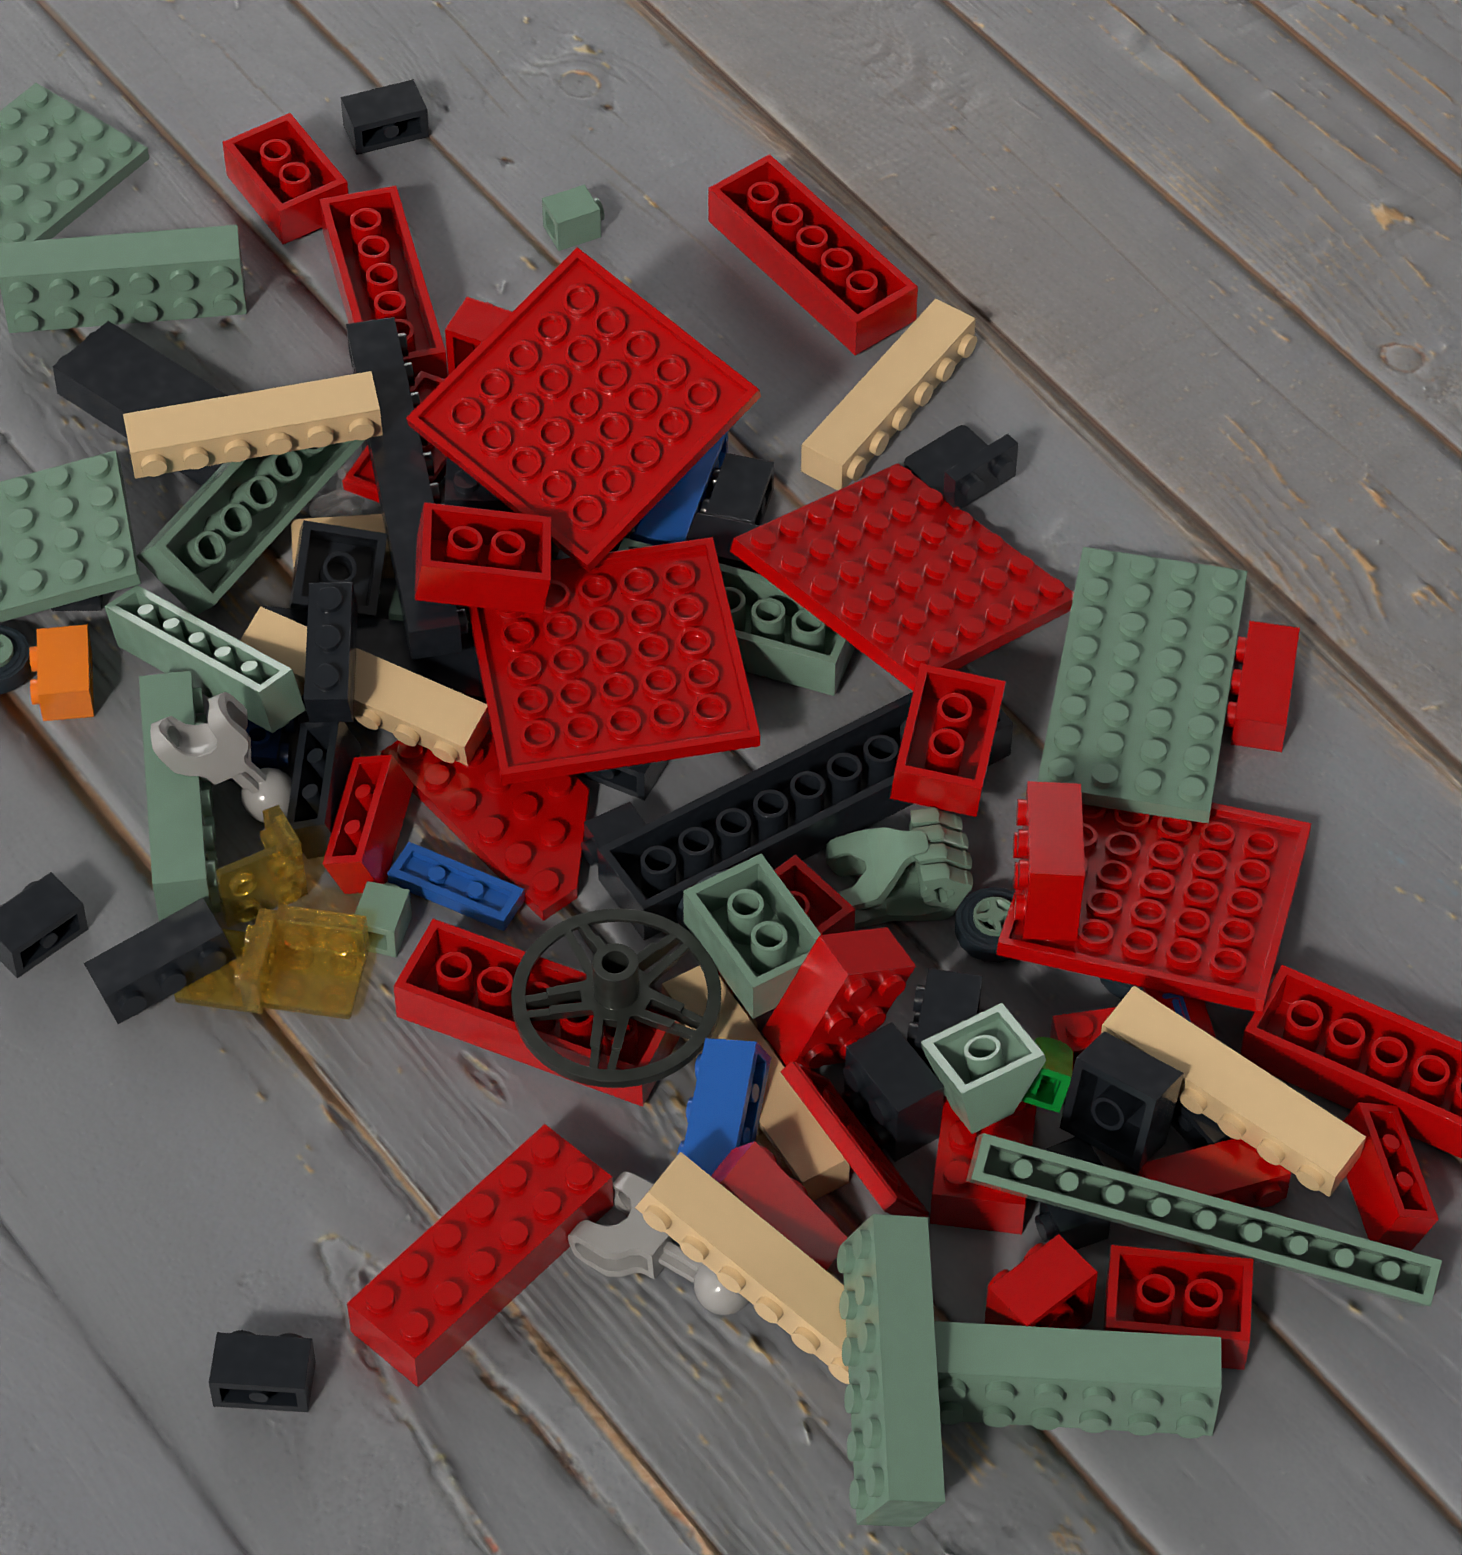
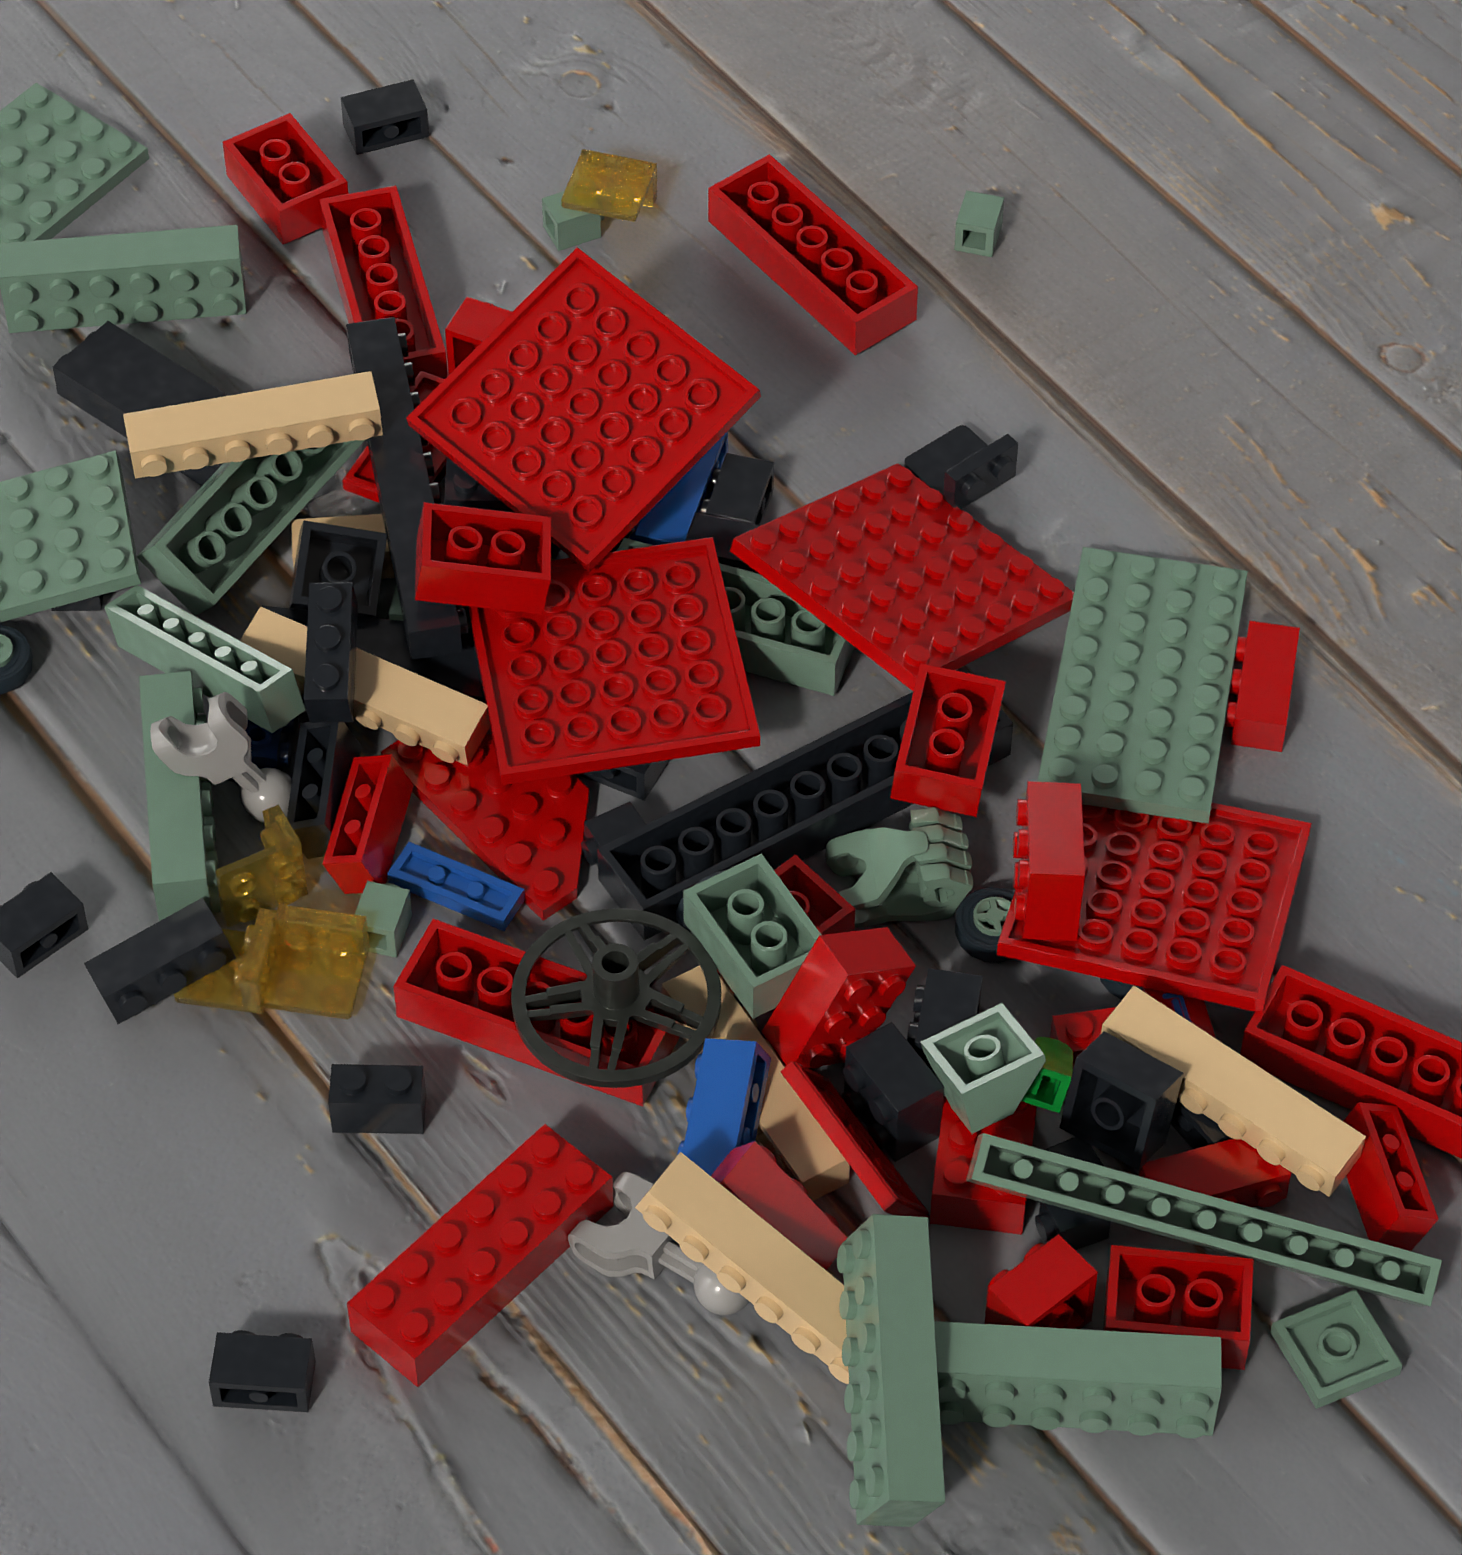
(63, 673): orange brick -> none
(377, 1099): none -> black brick
(611, 185): none -> clear yellow bracket
(888, 395): tan brick -> none
(979, 223): none -> sand green brick
(1336, 1348): none -> sand green plate

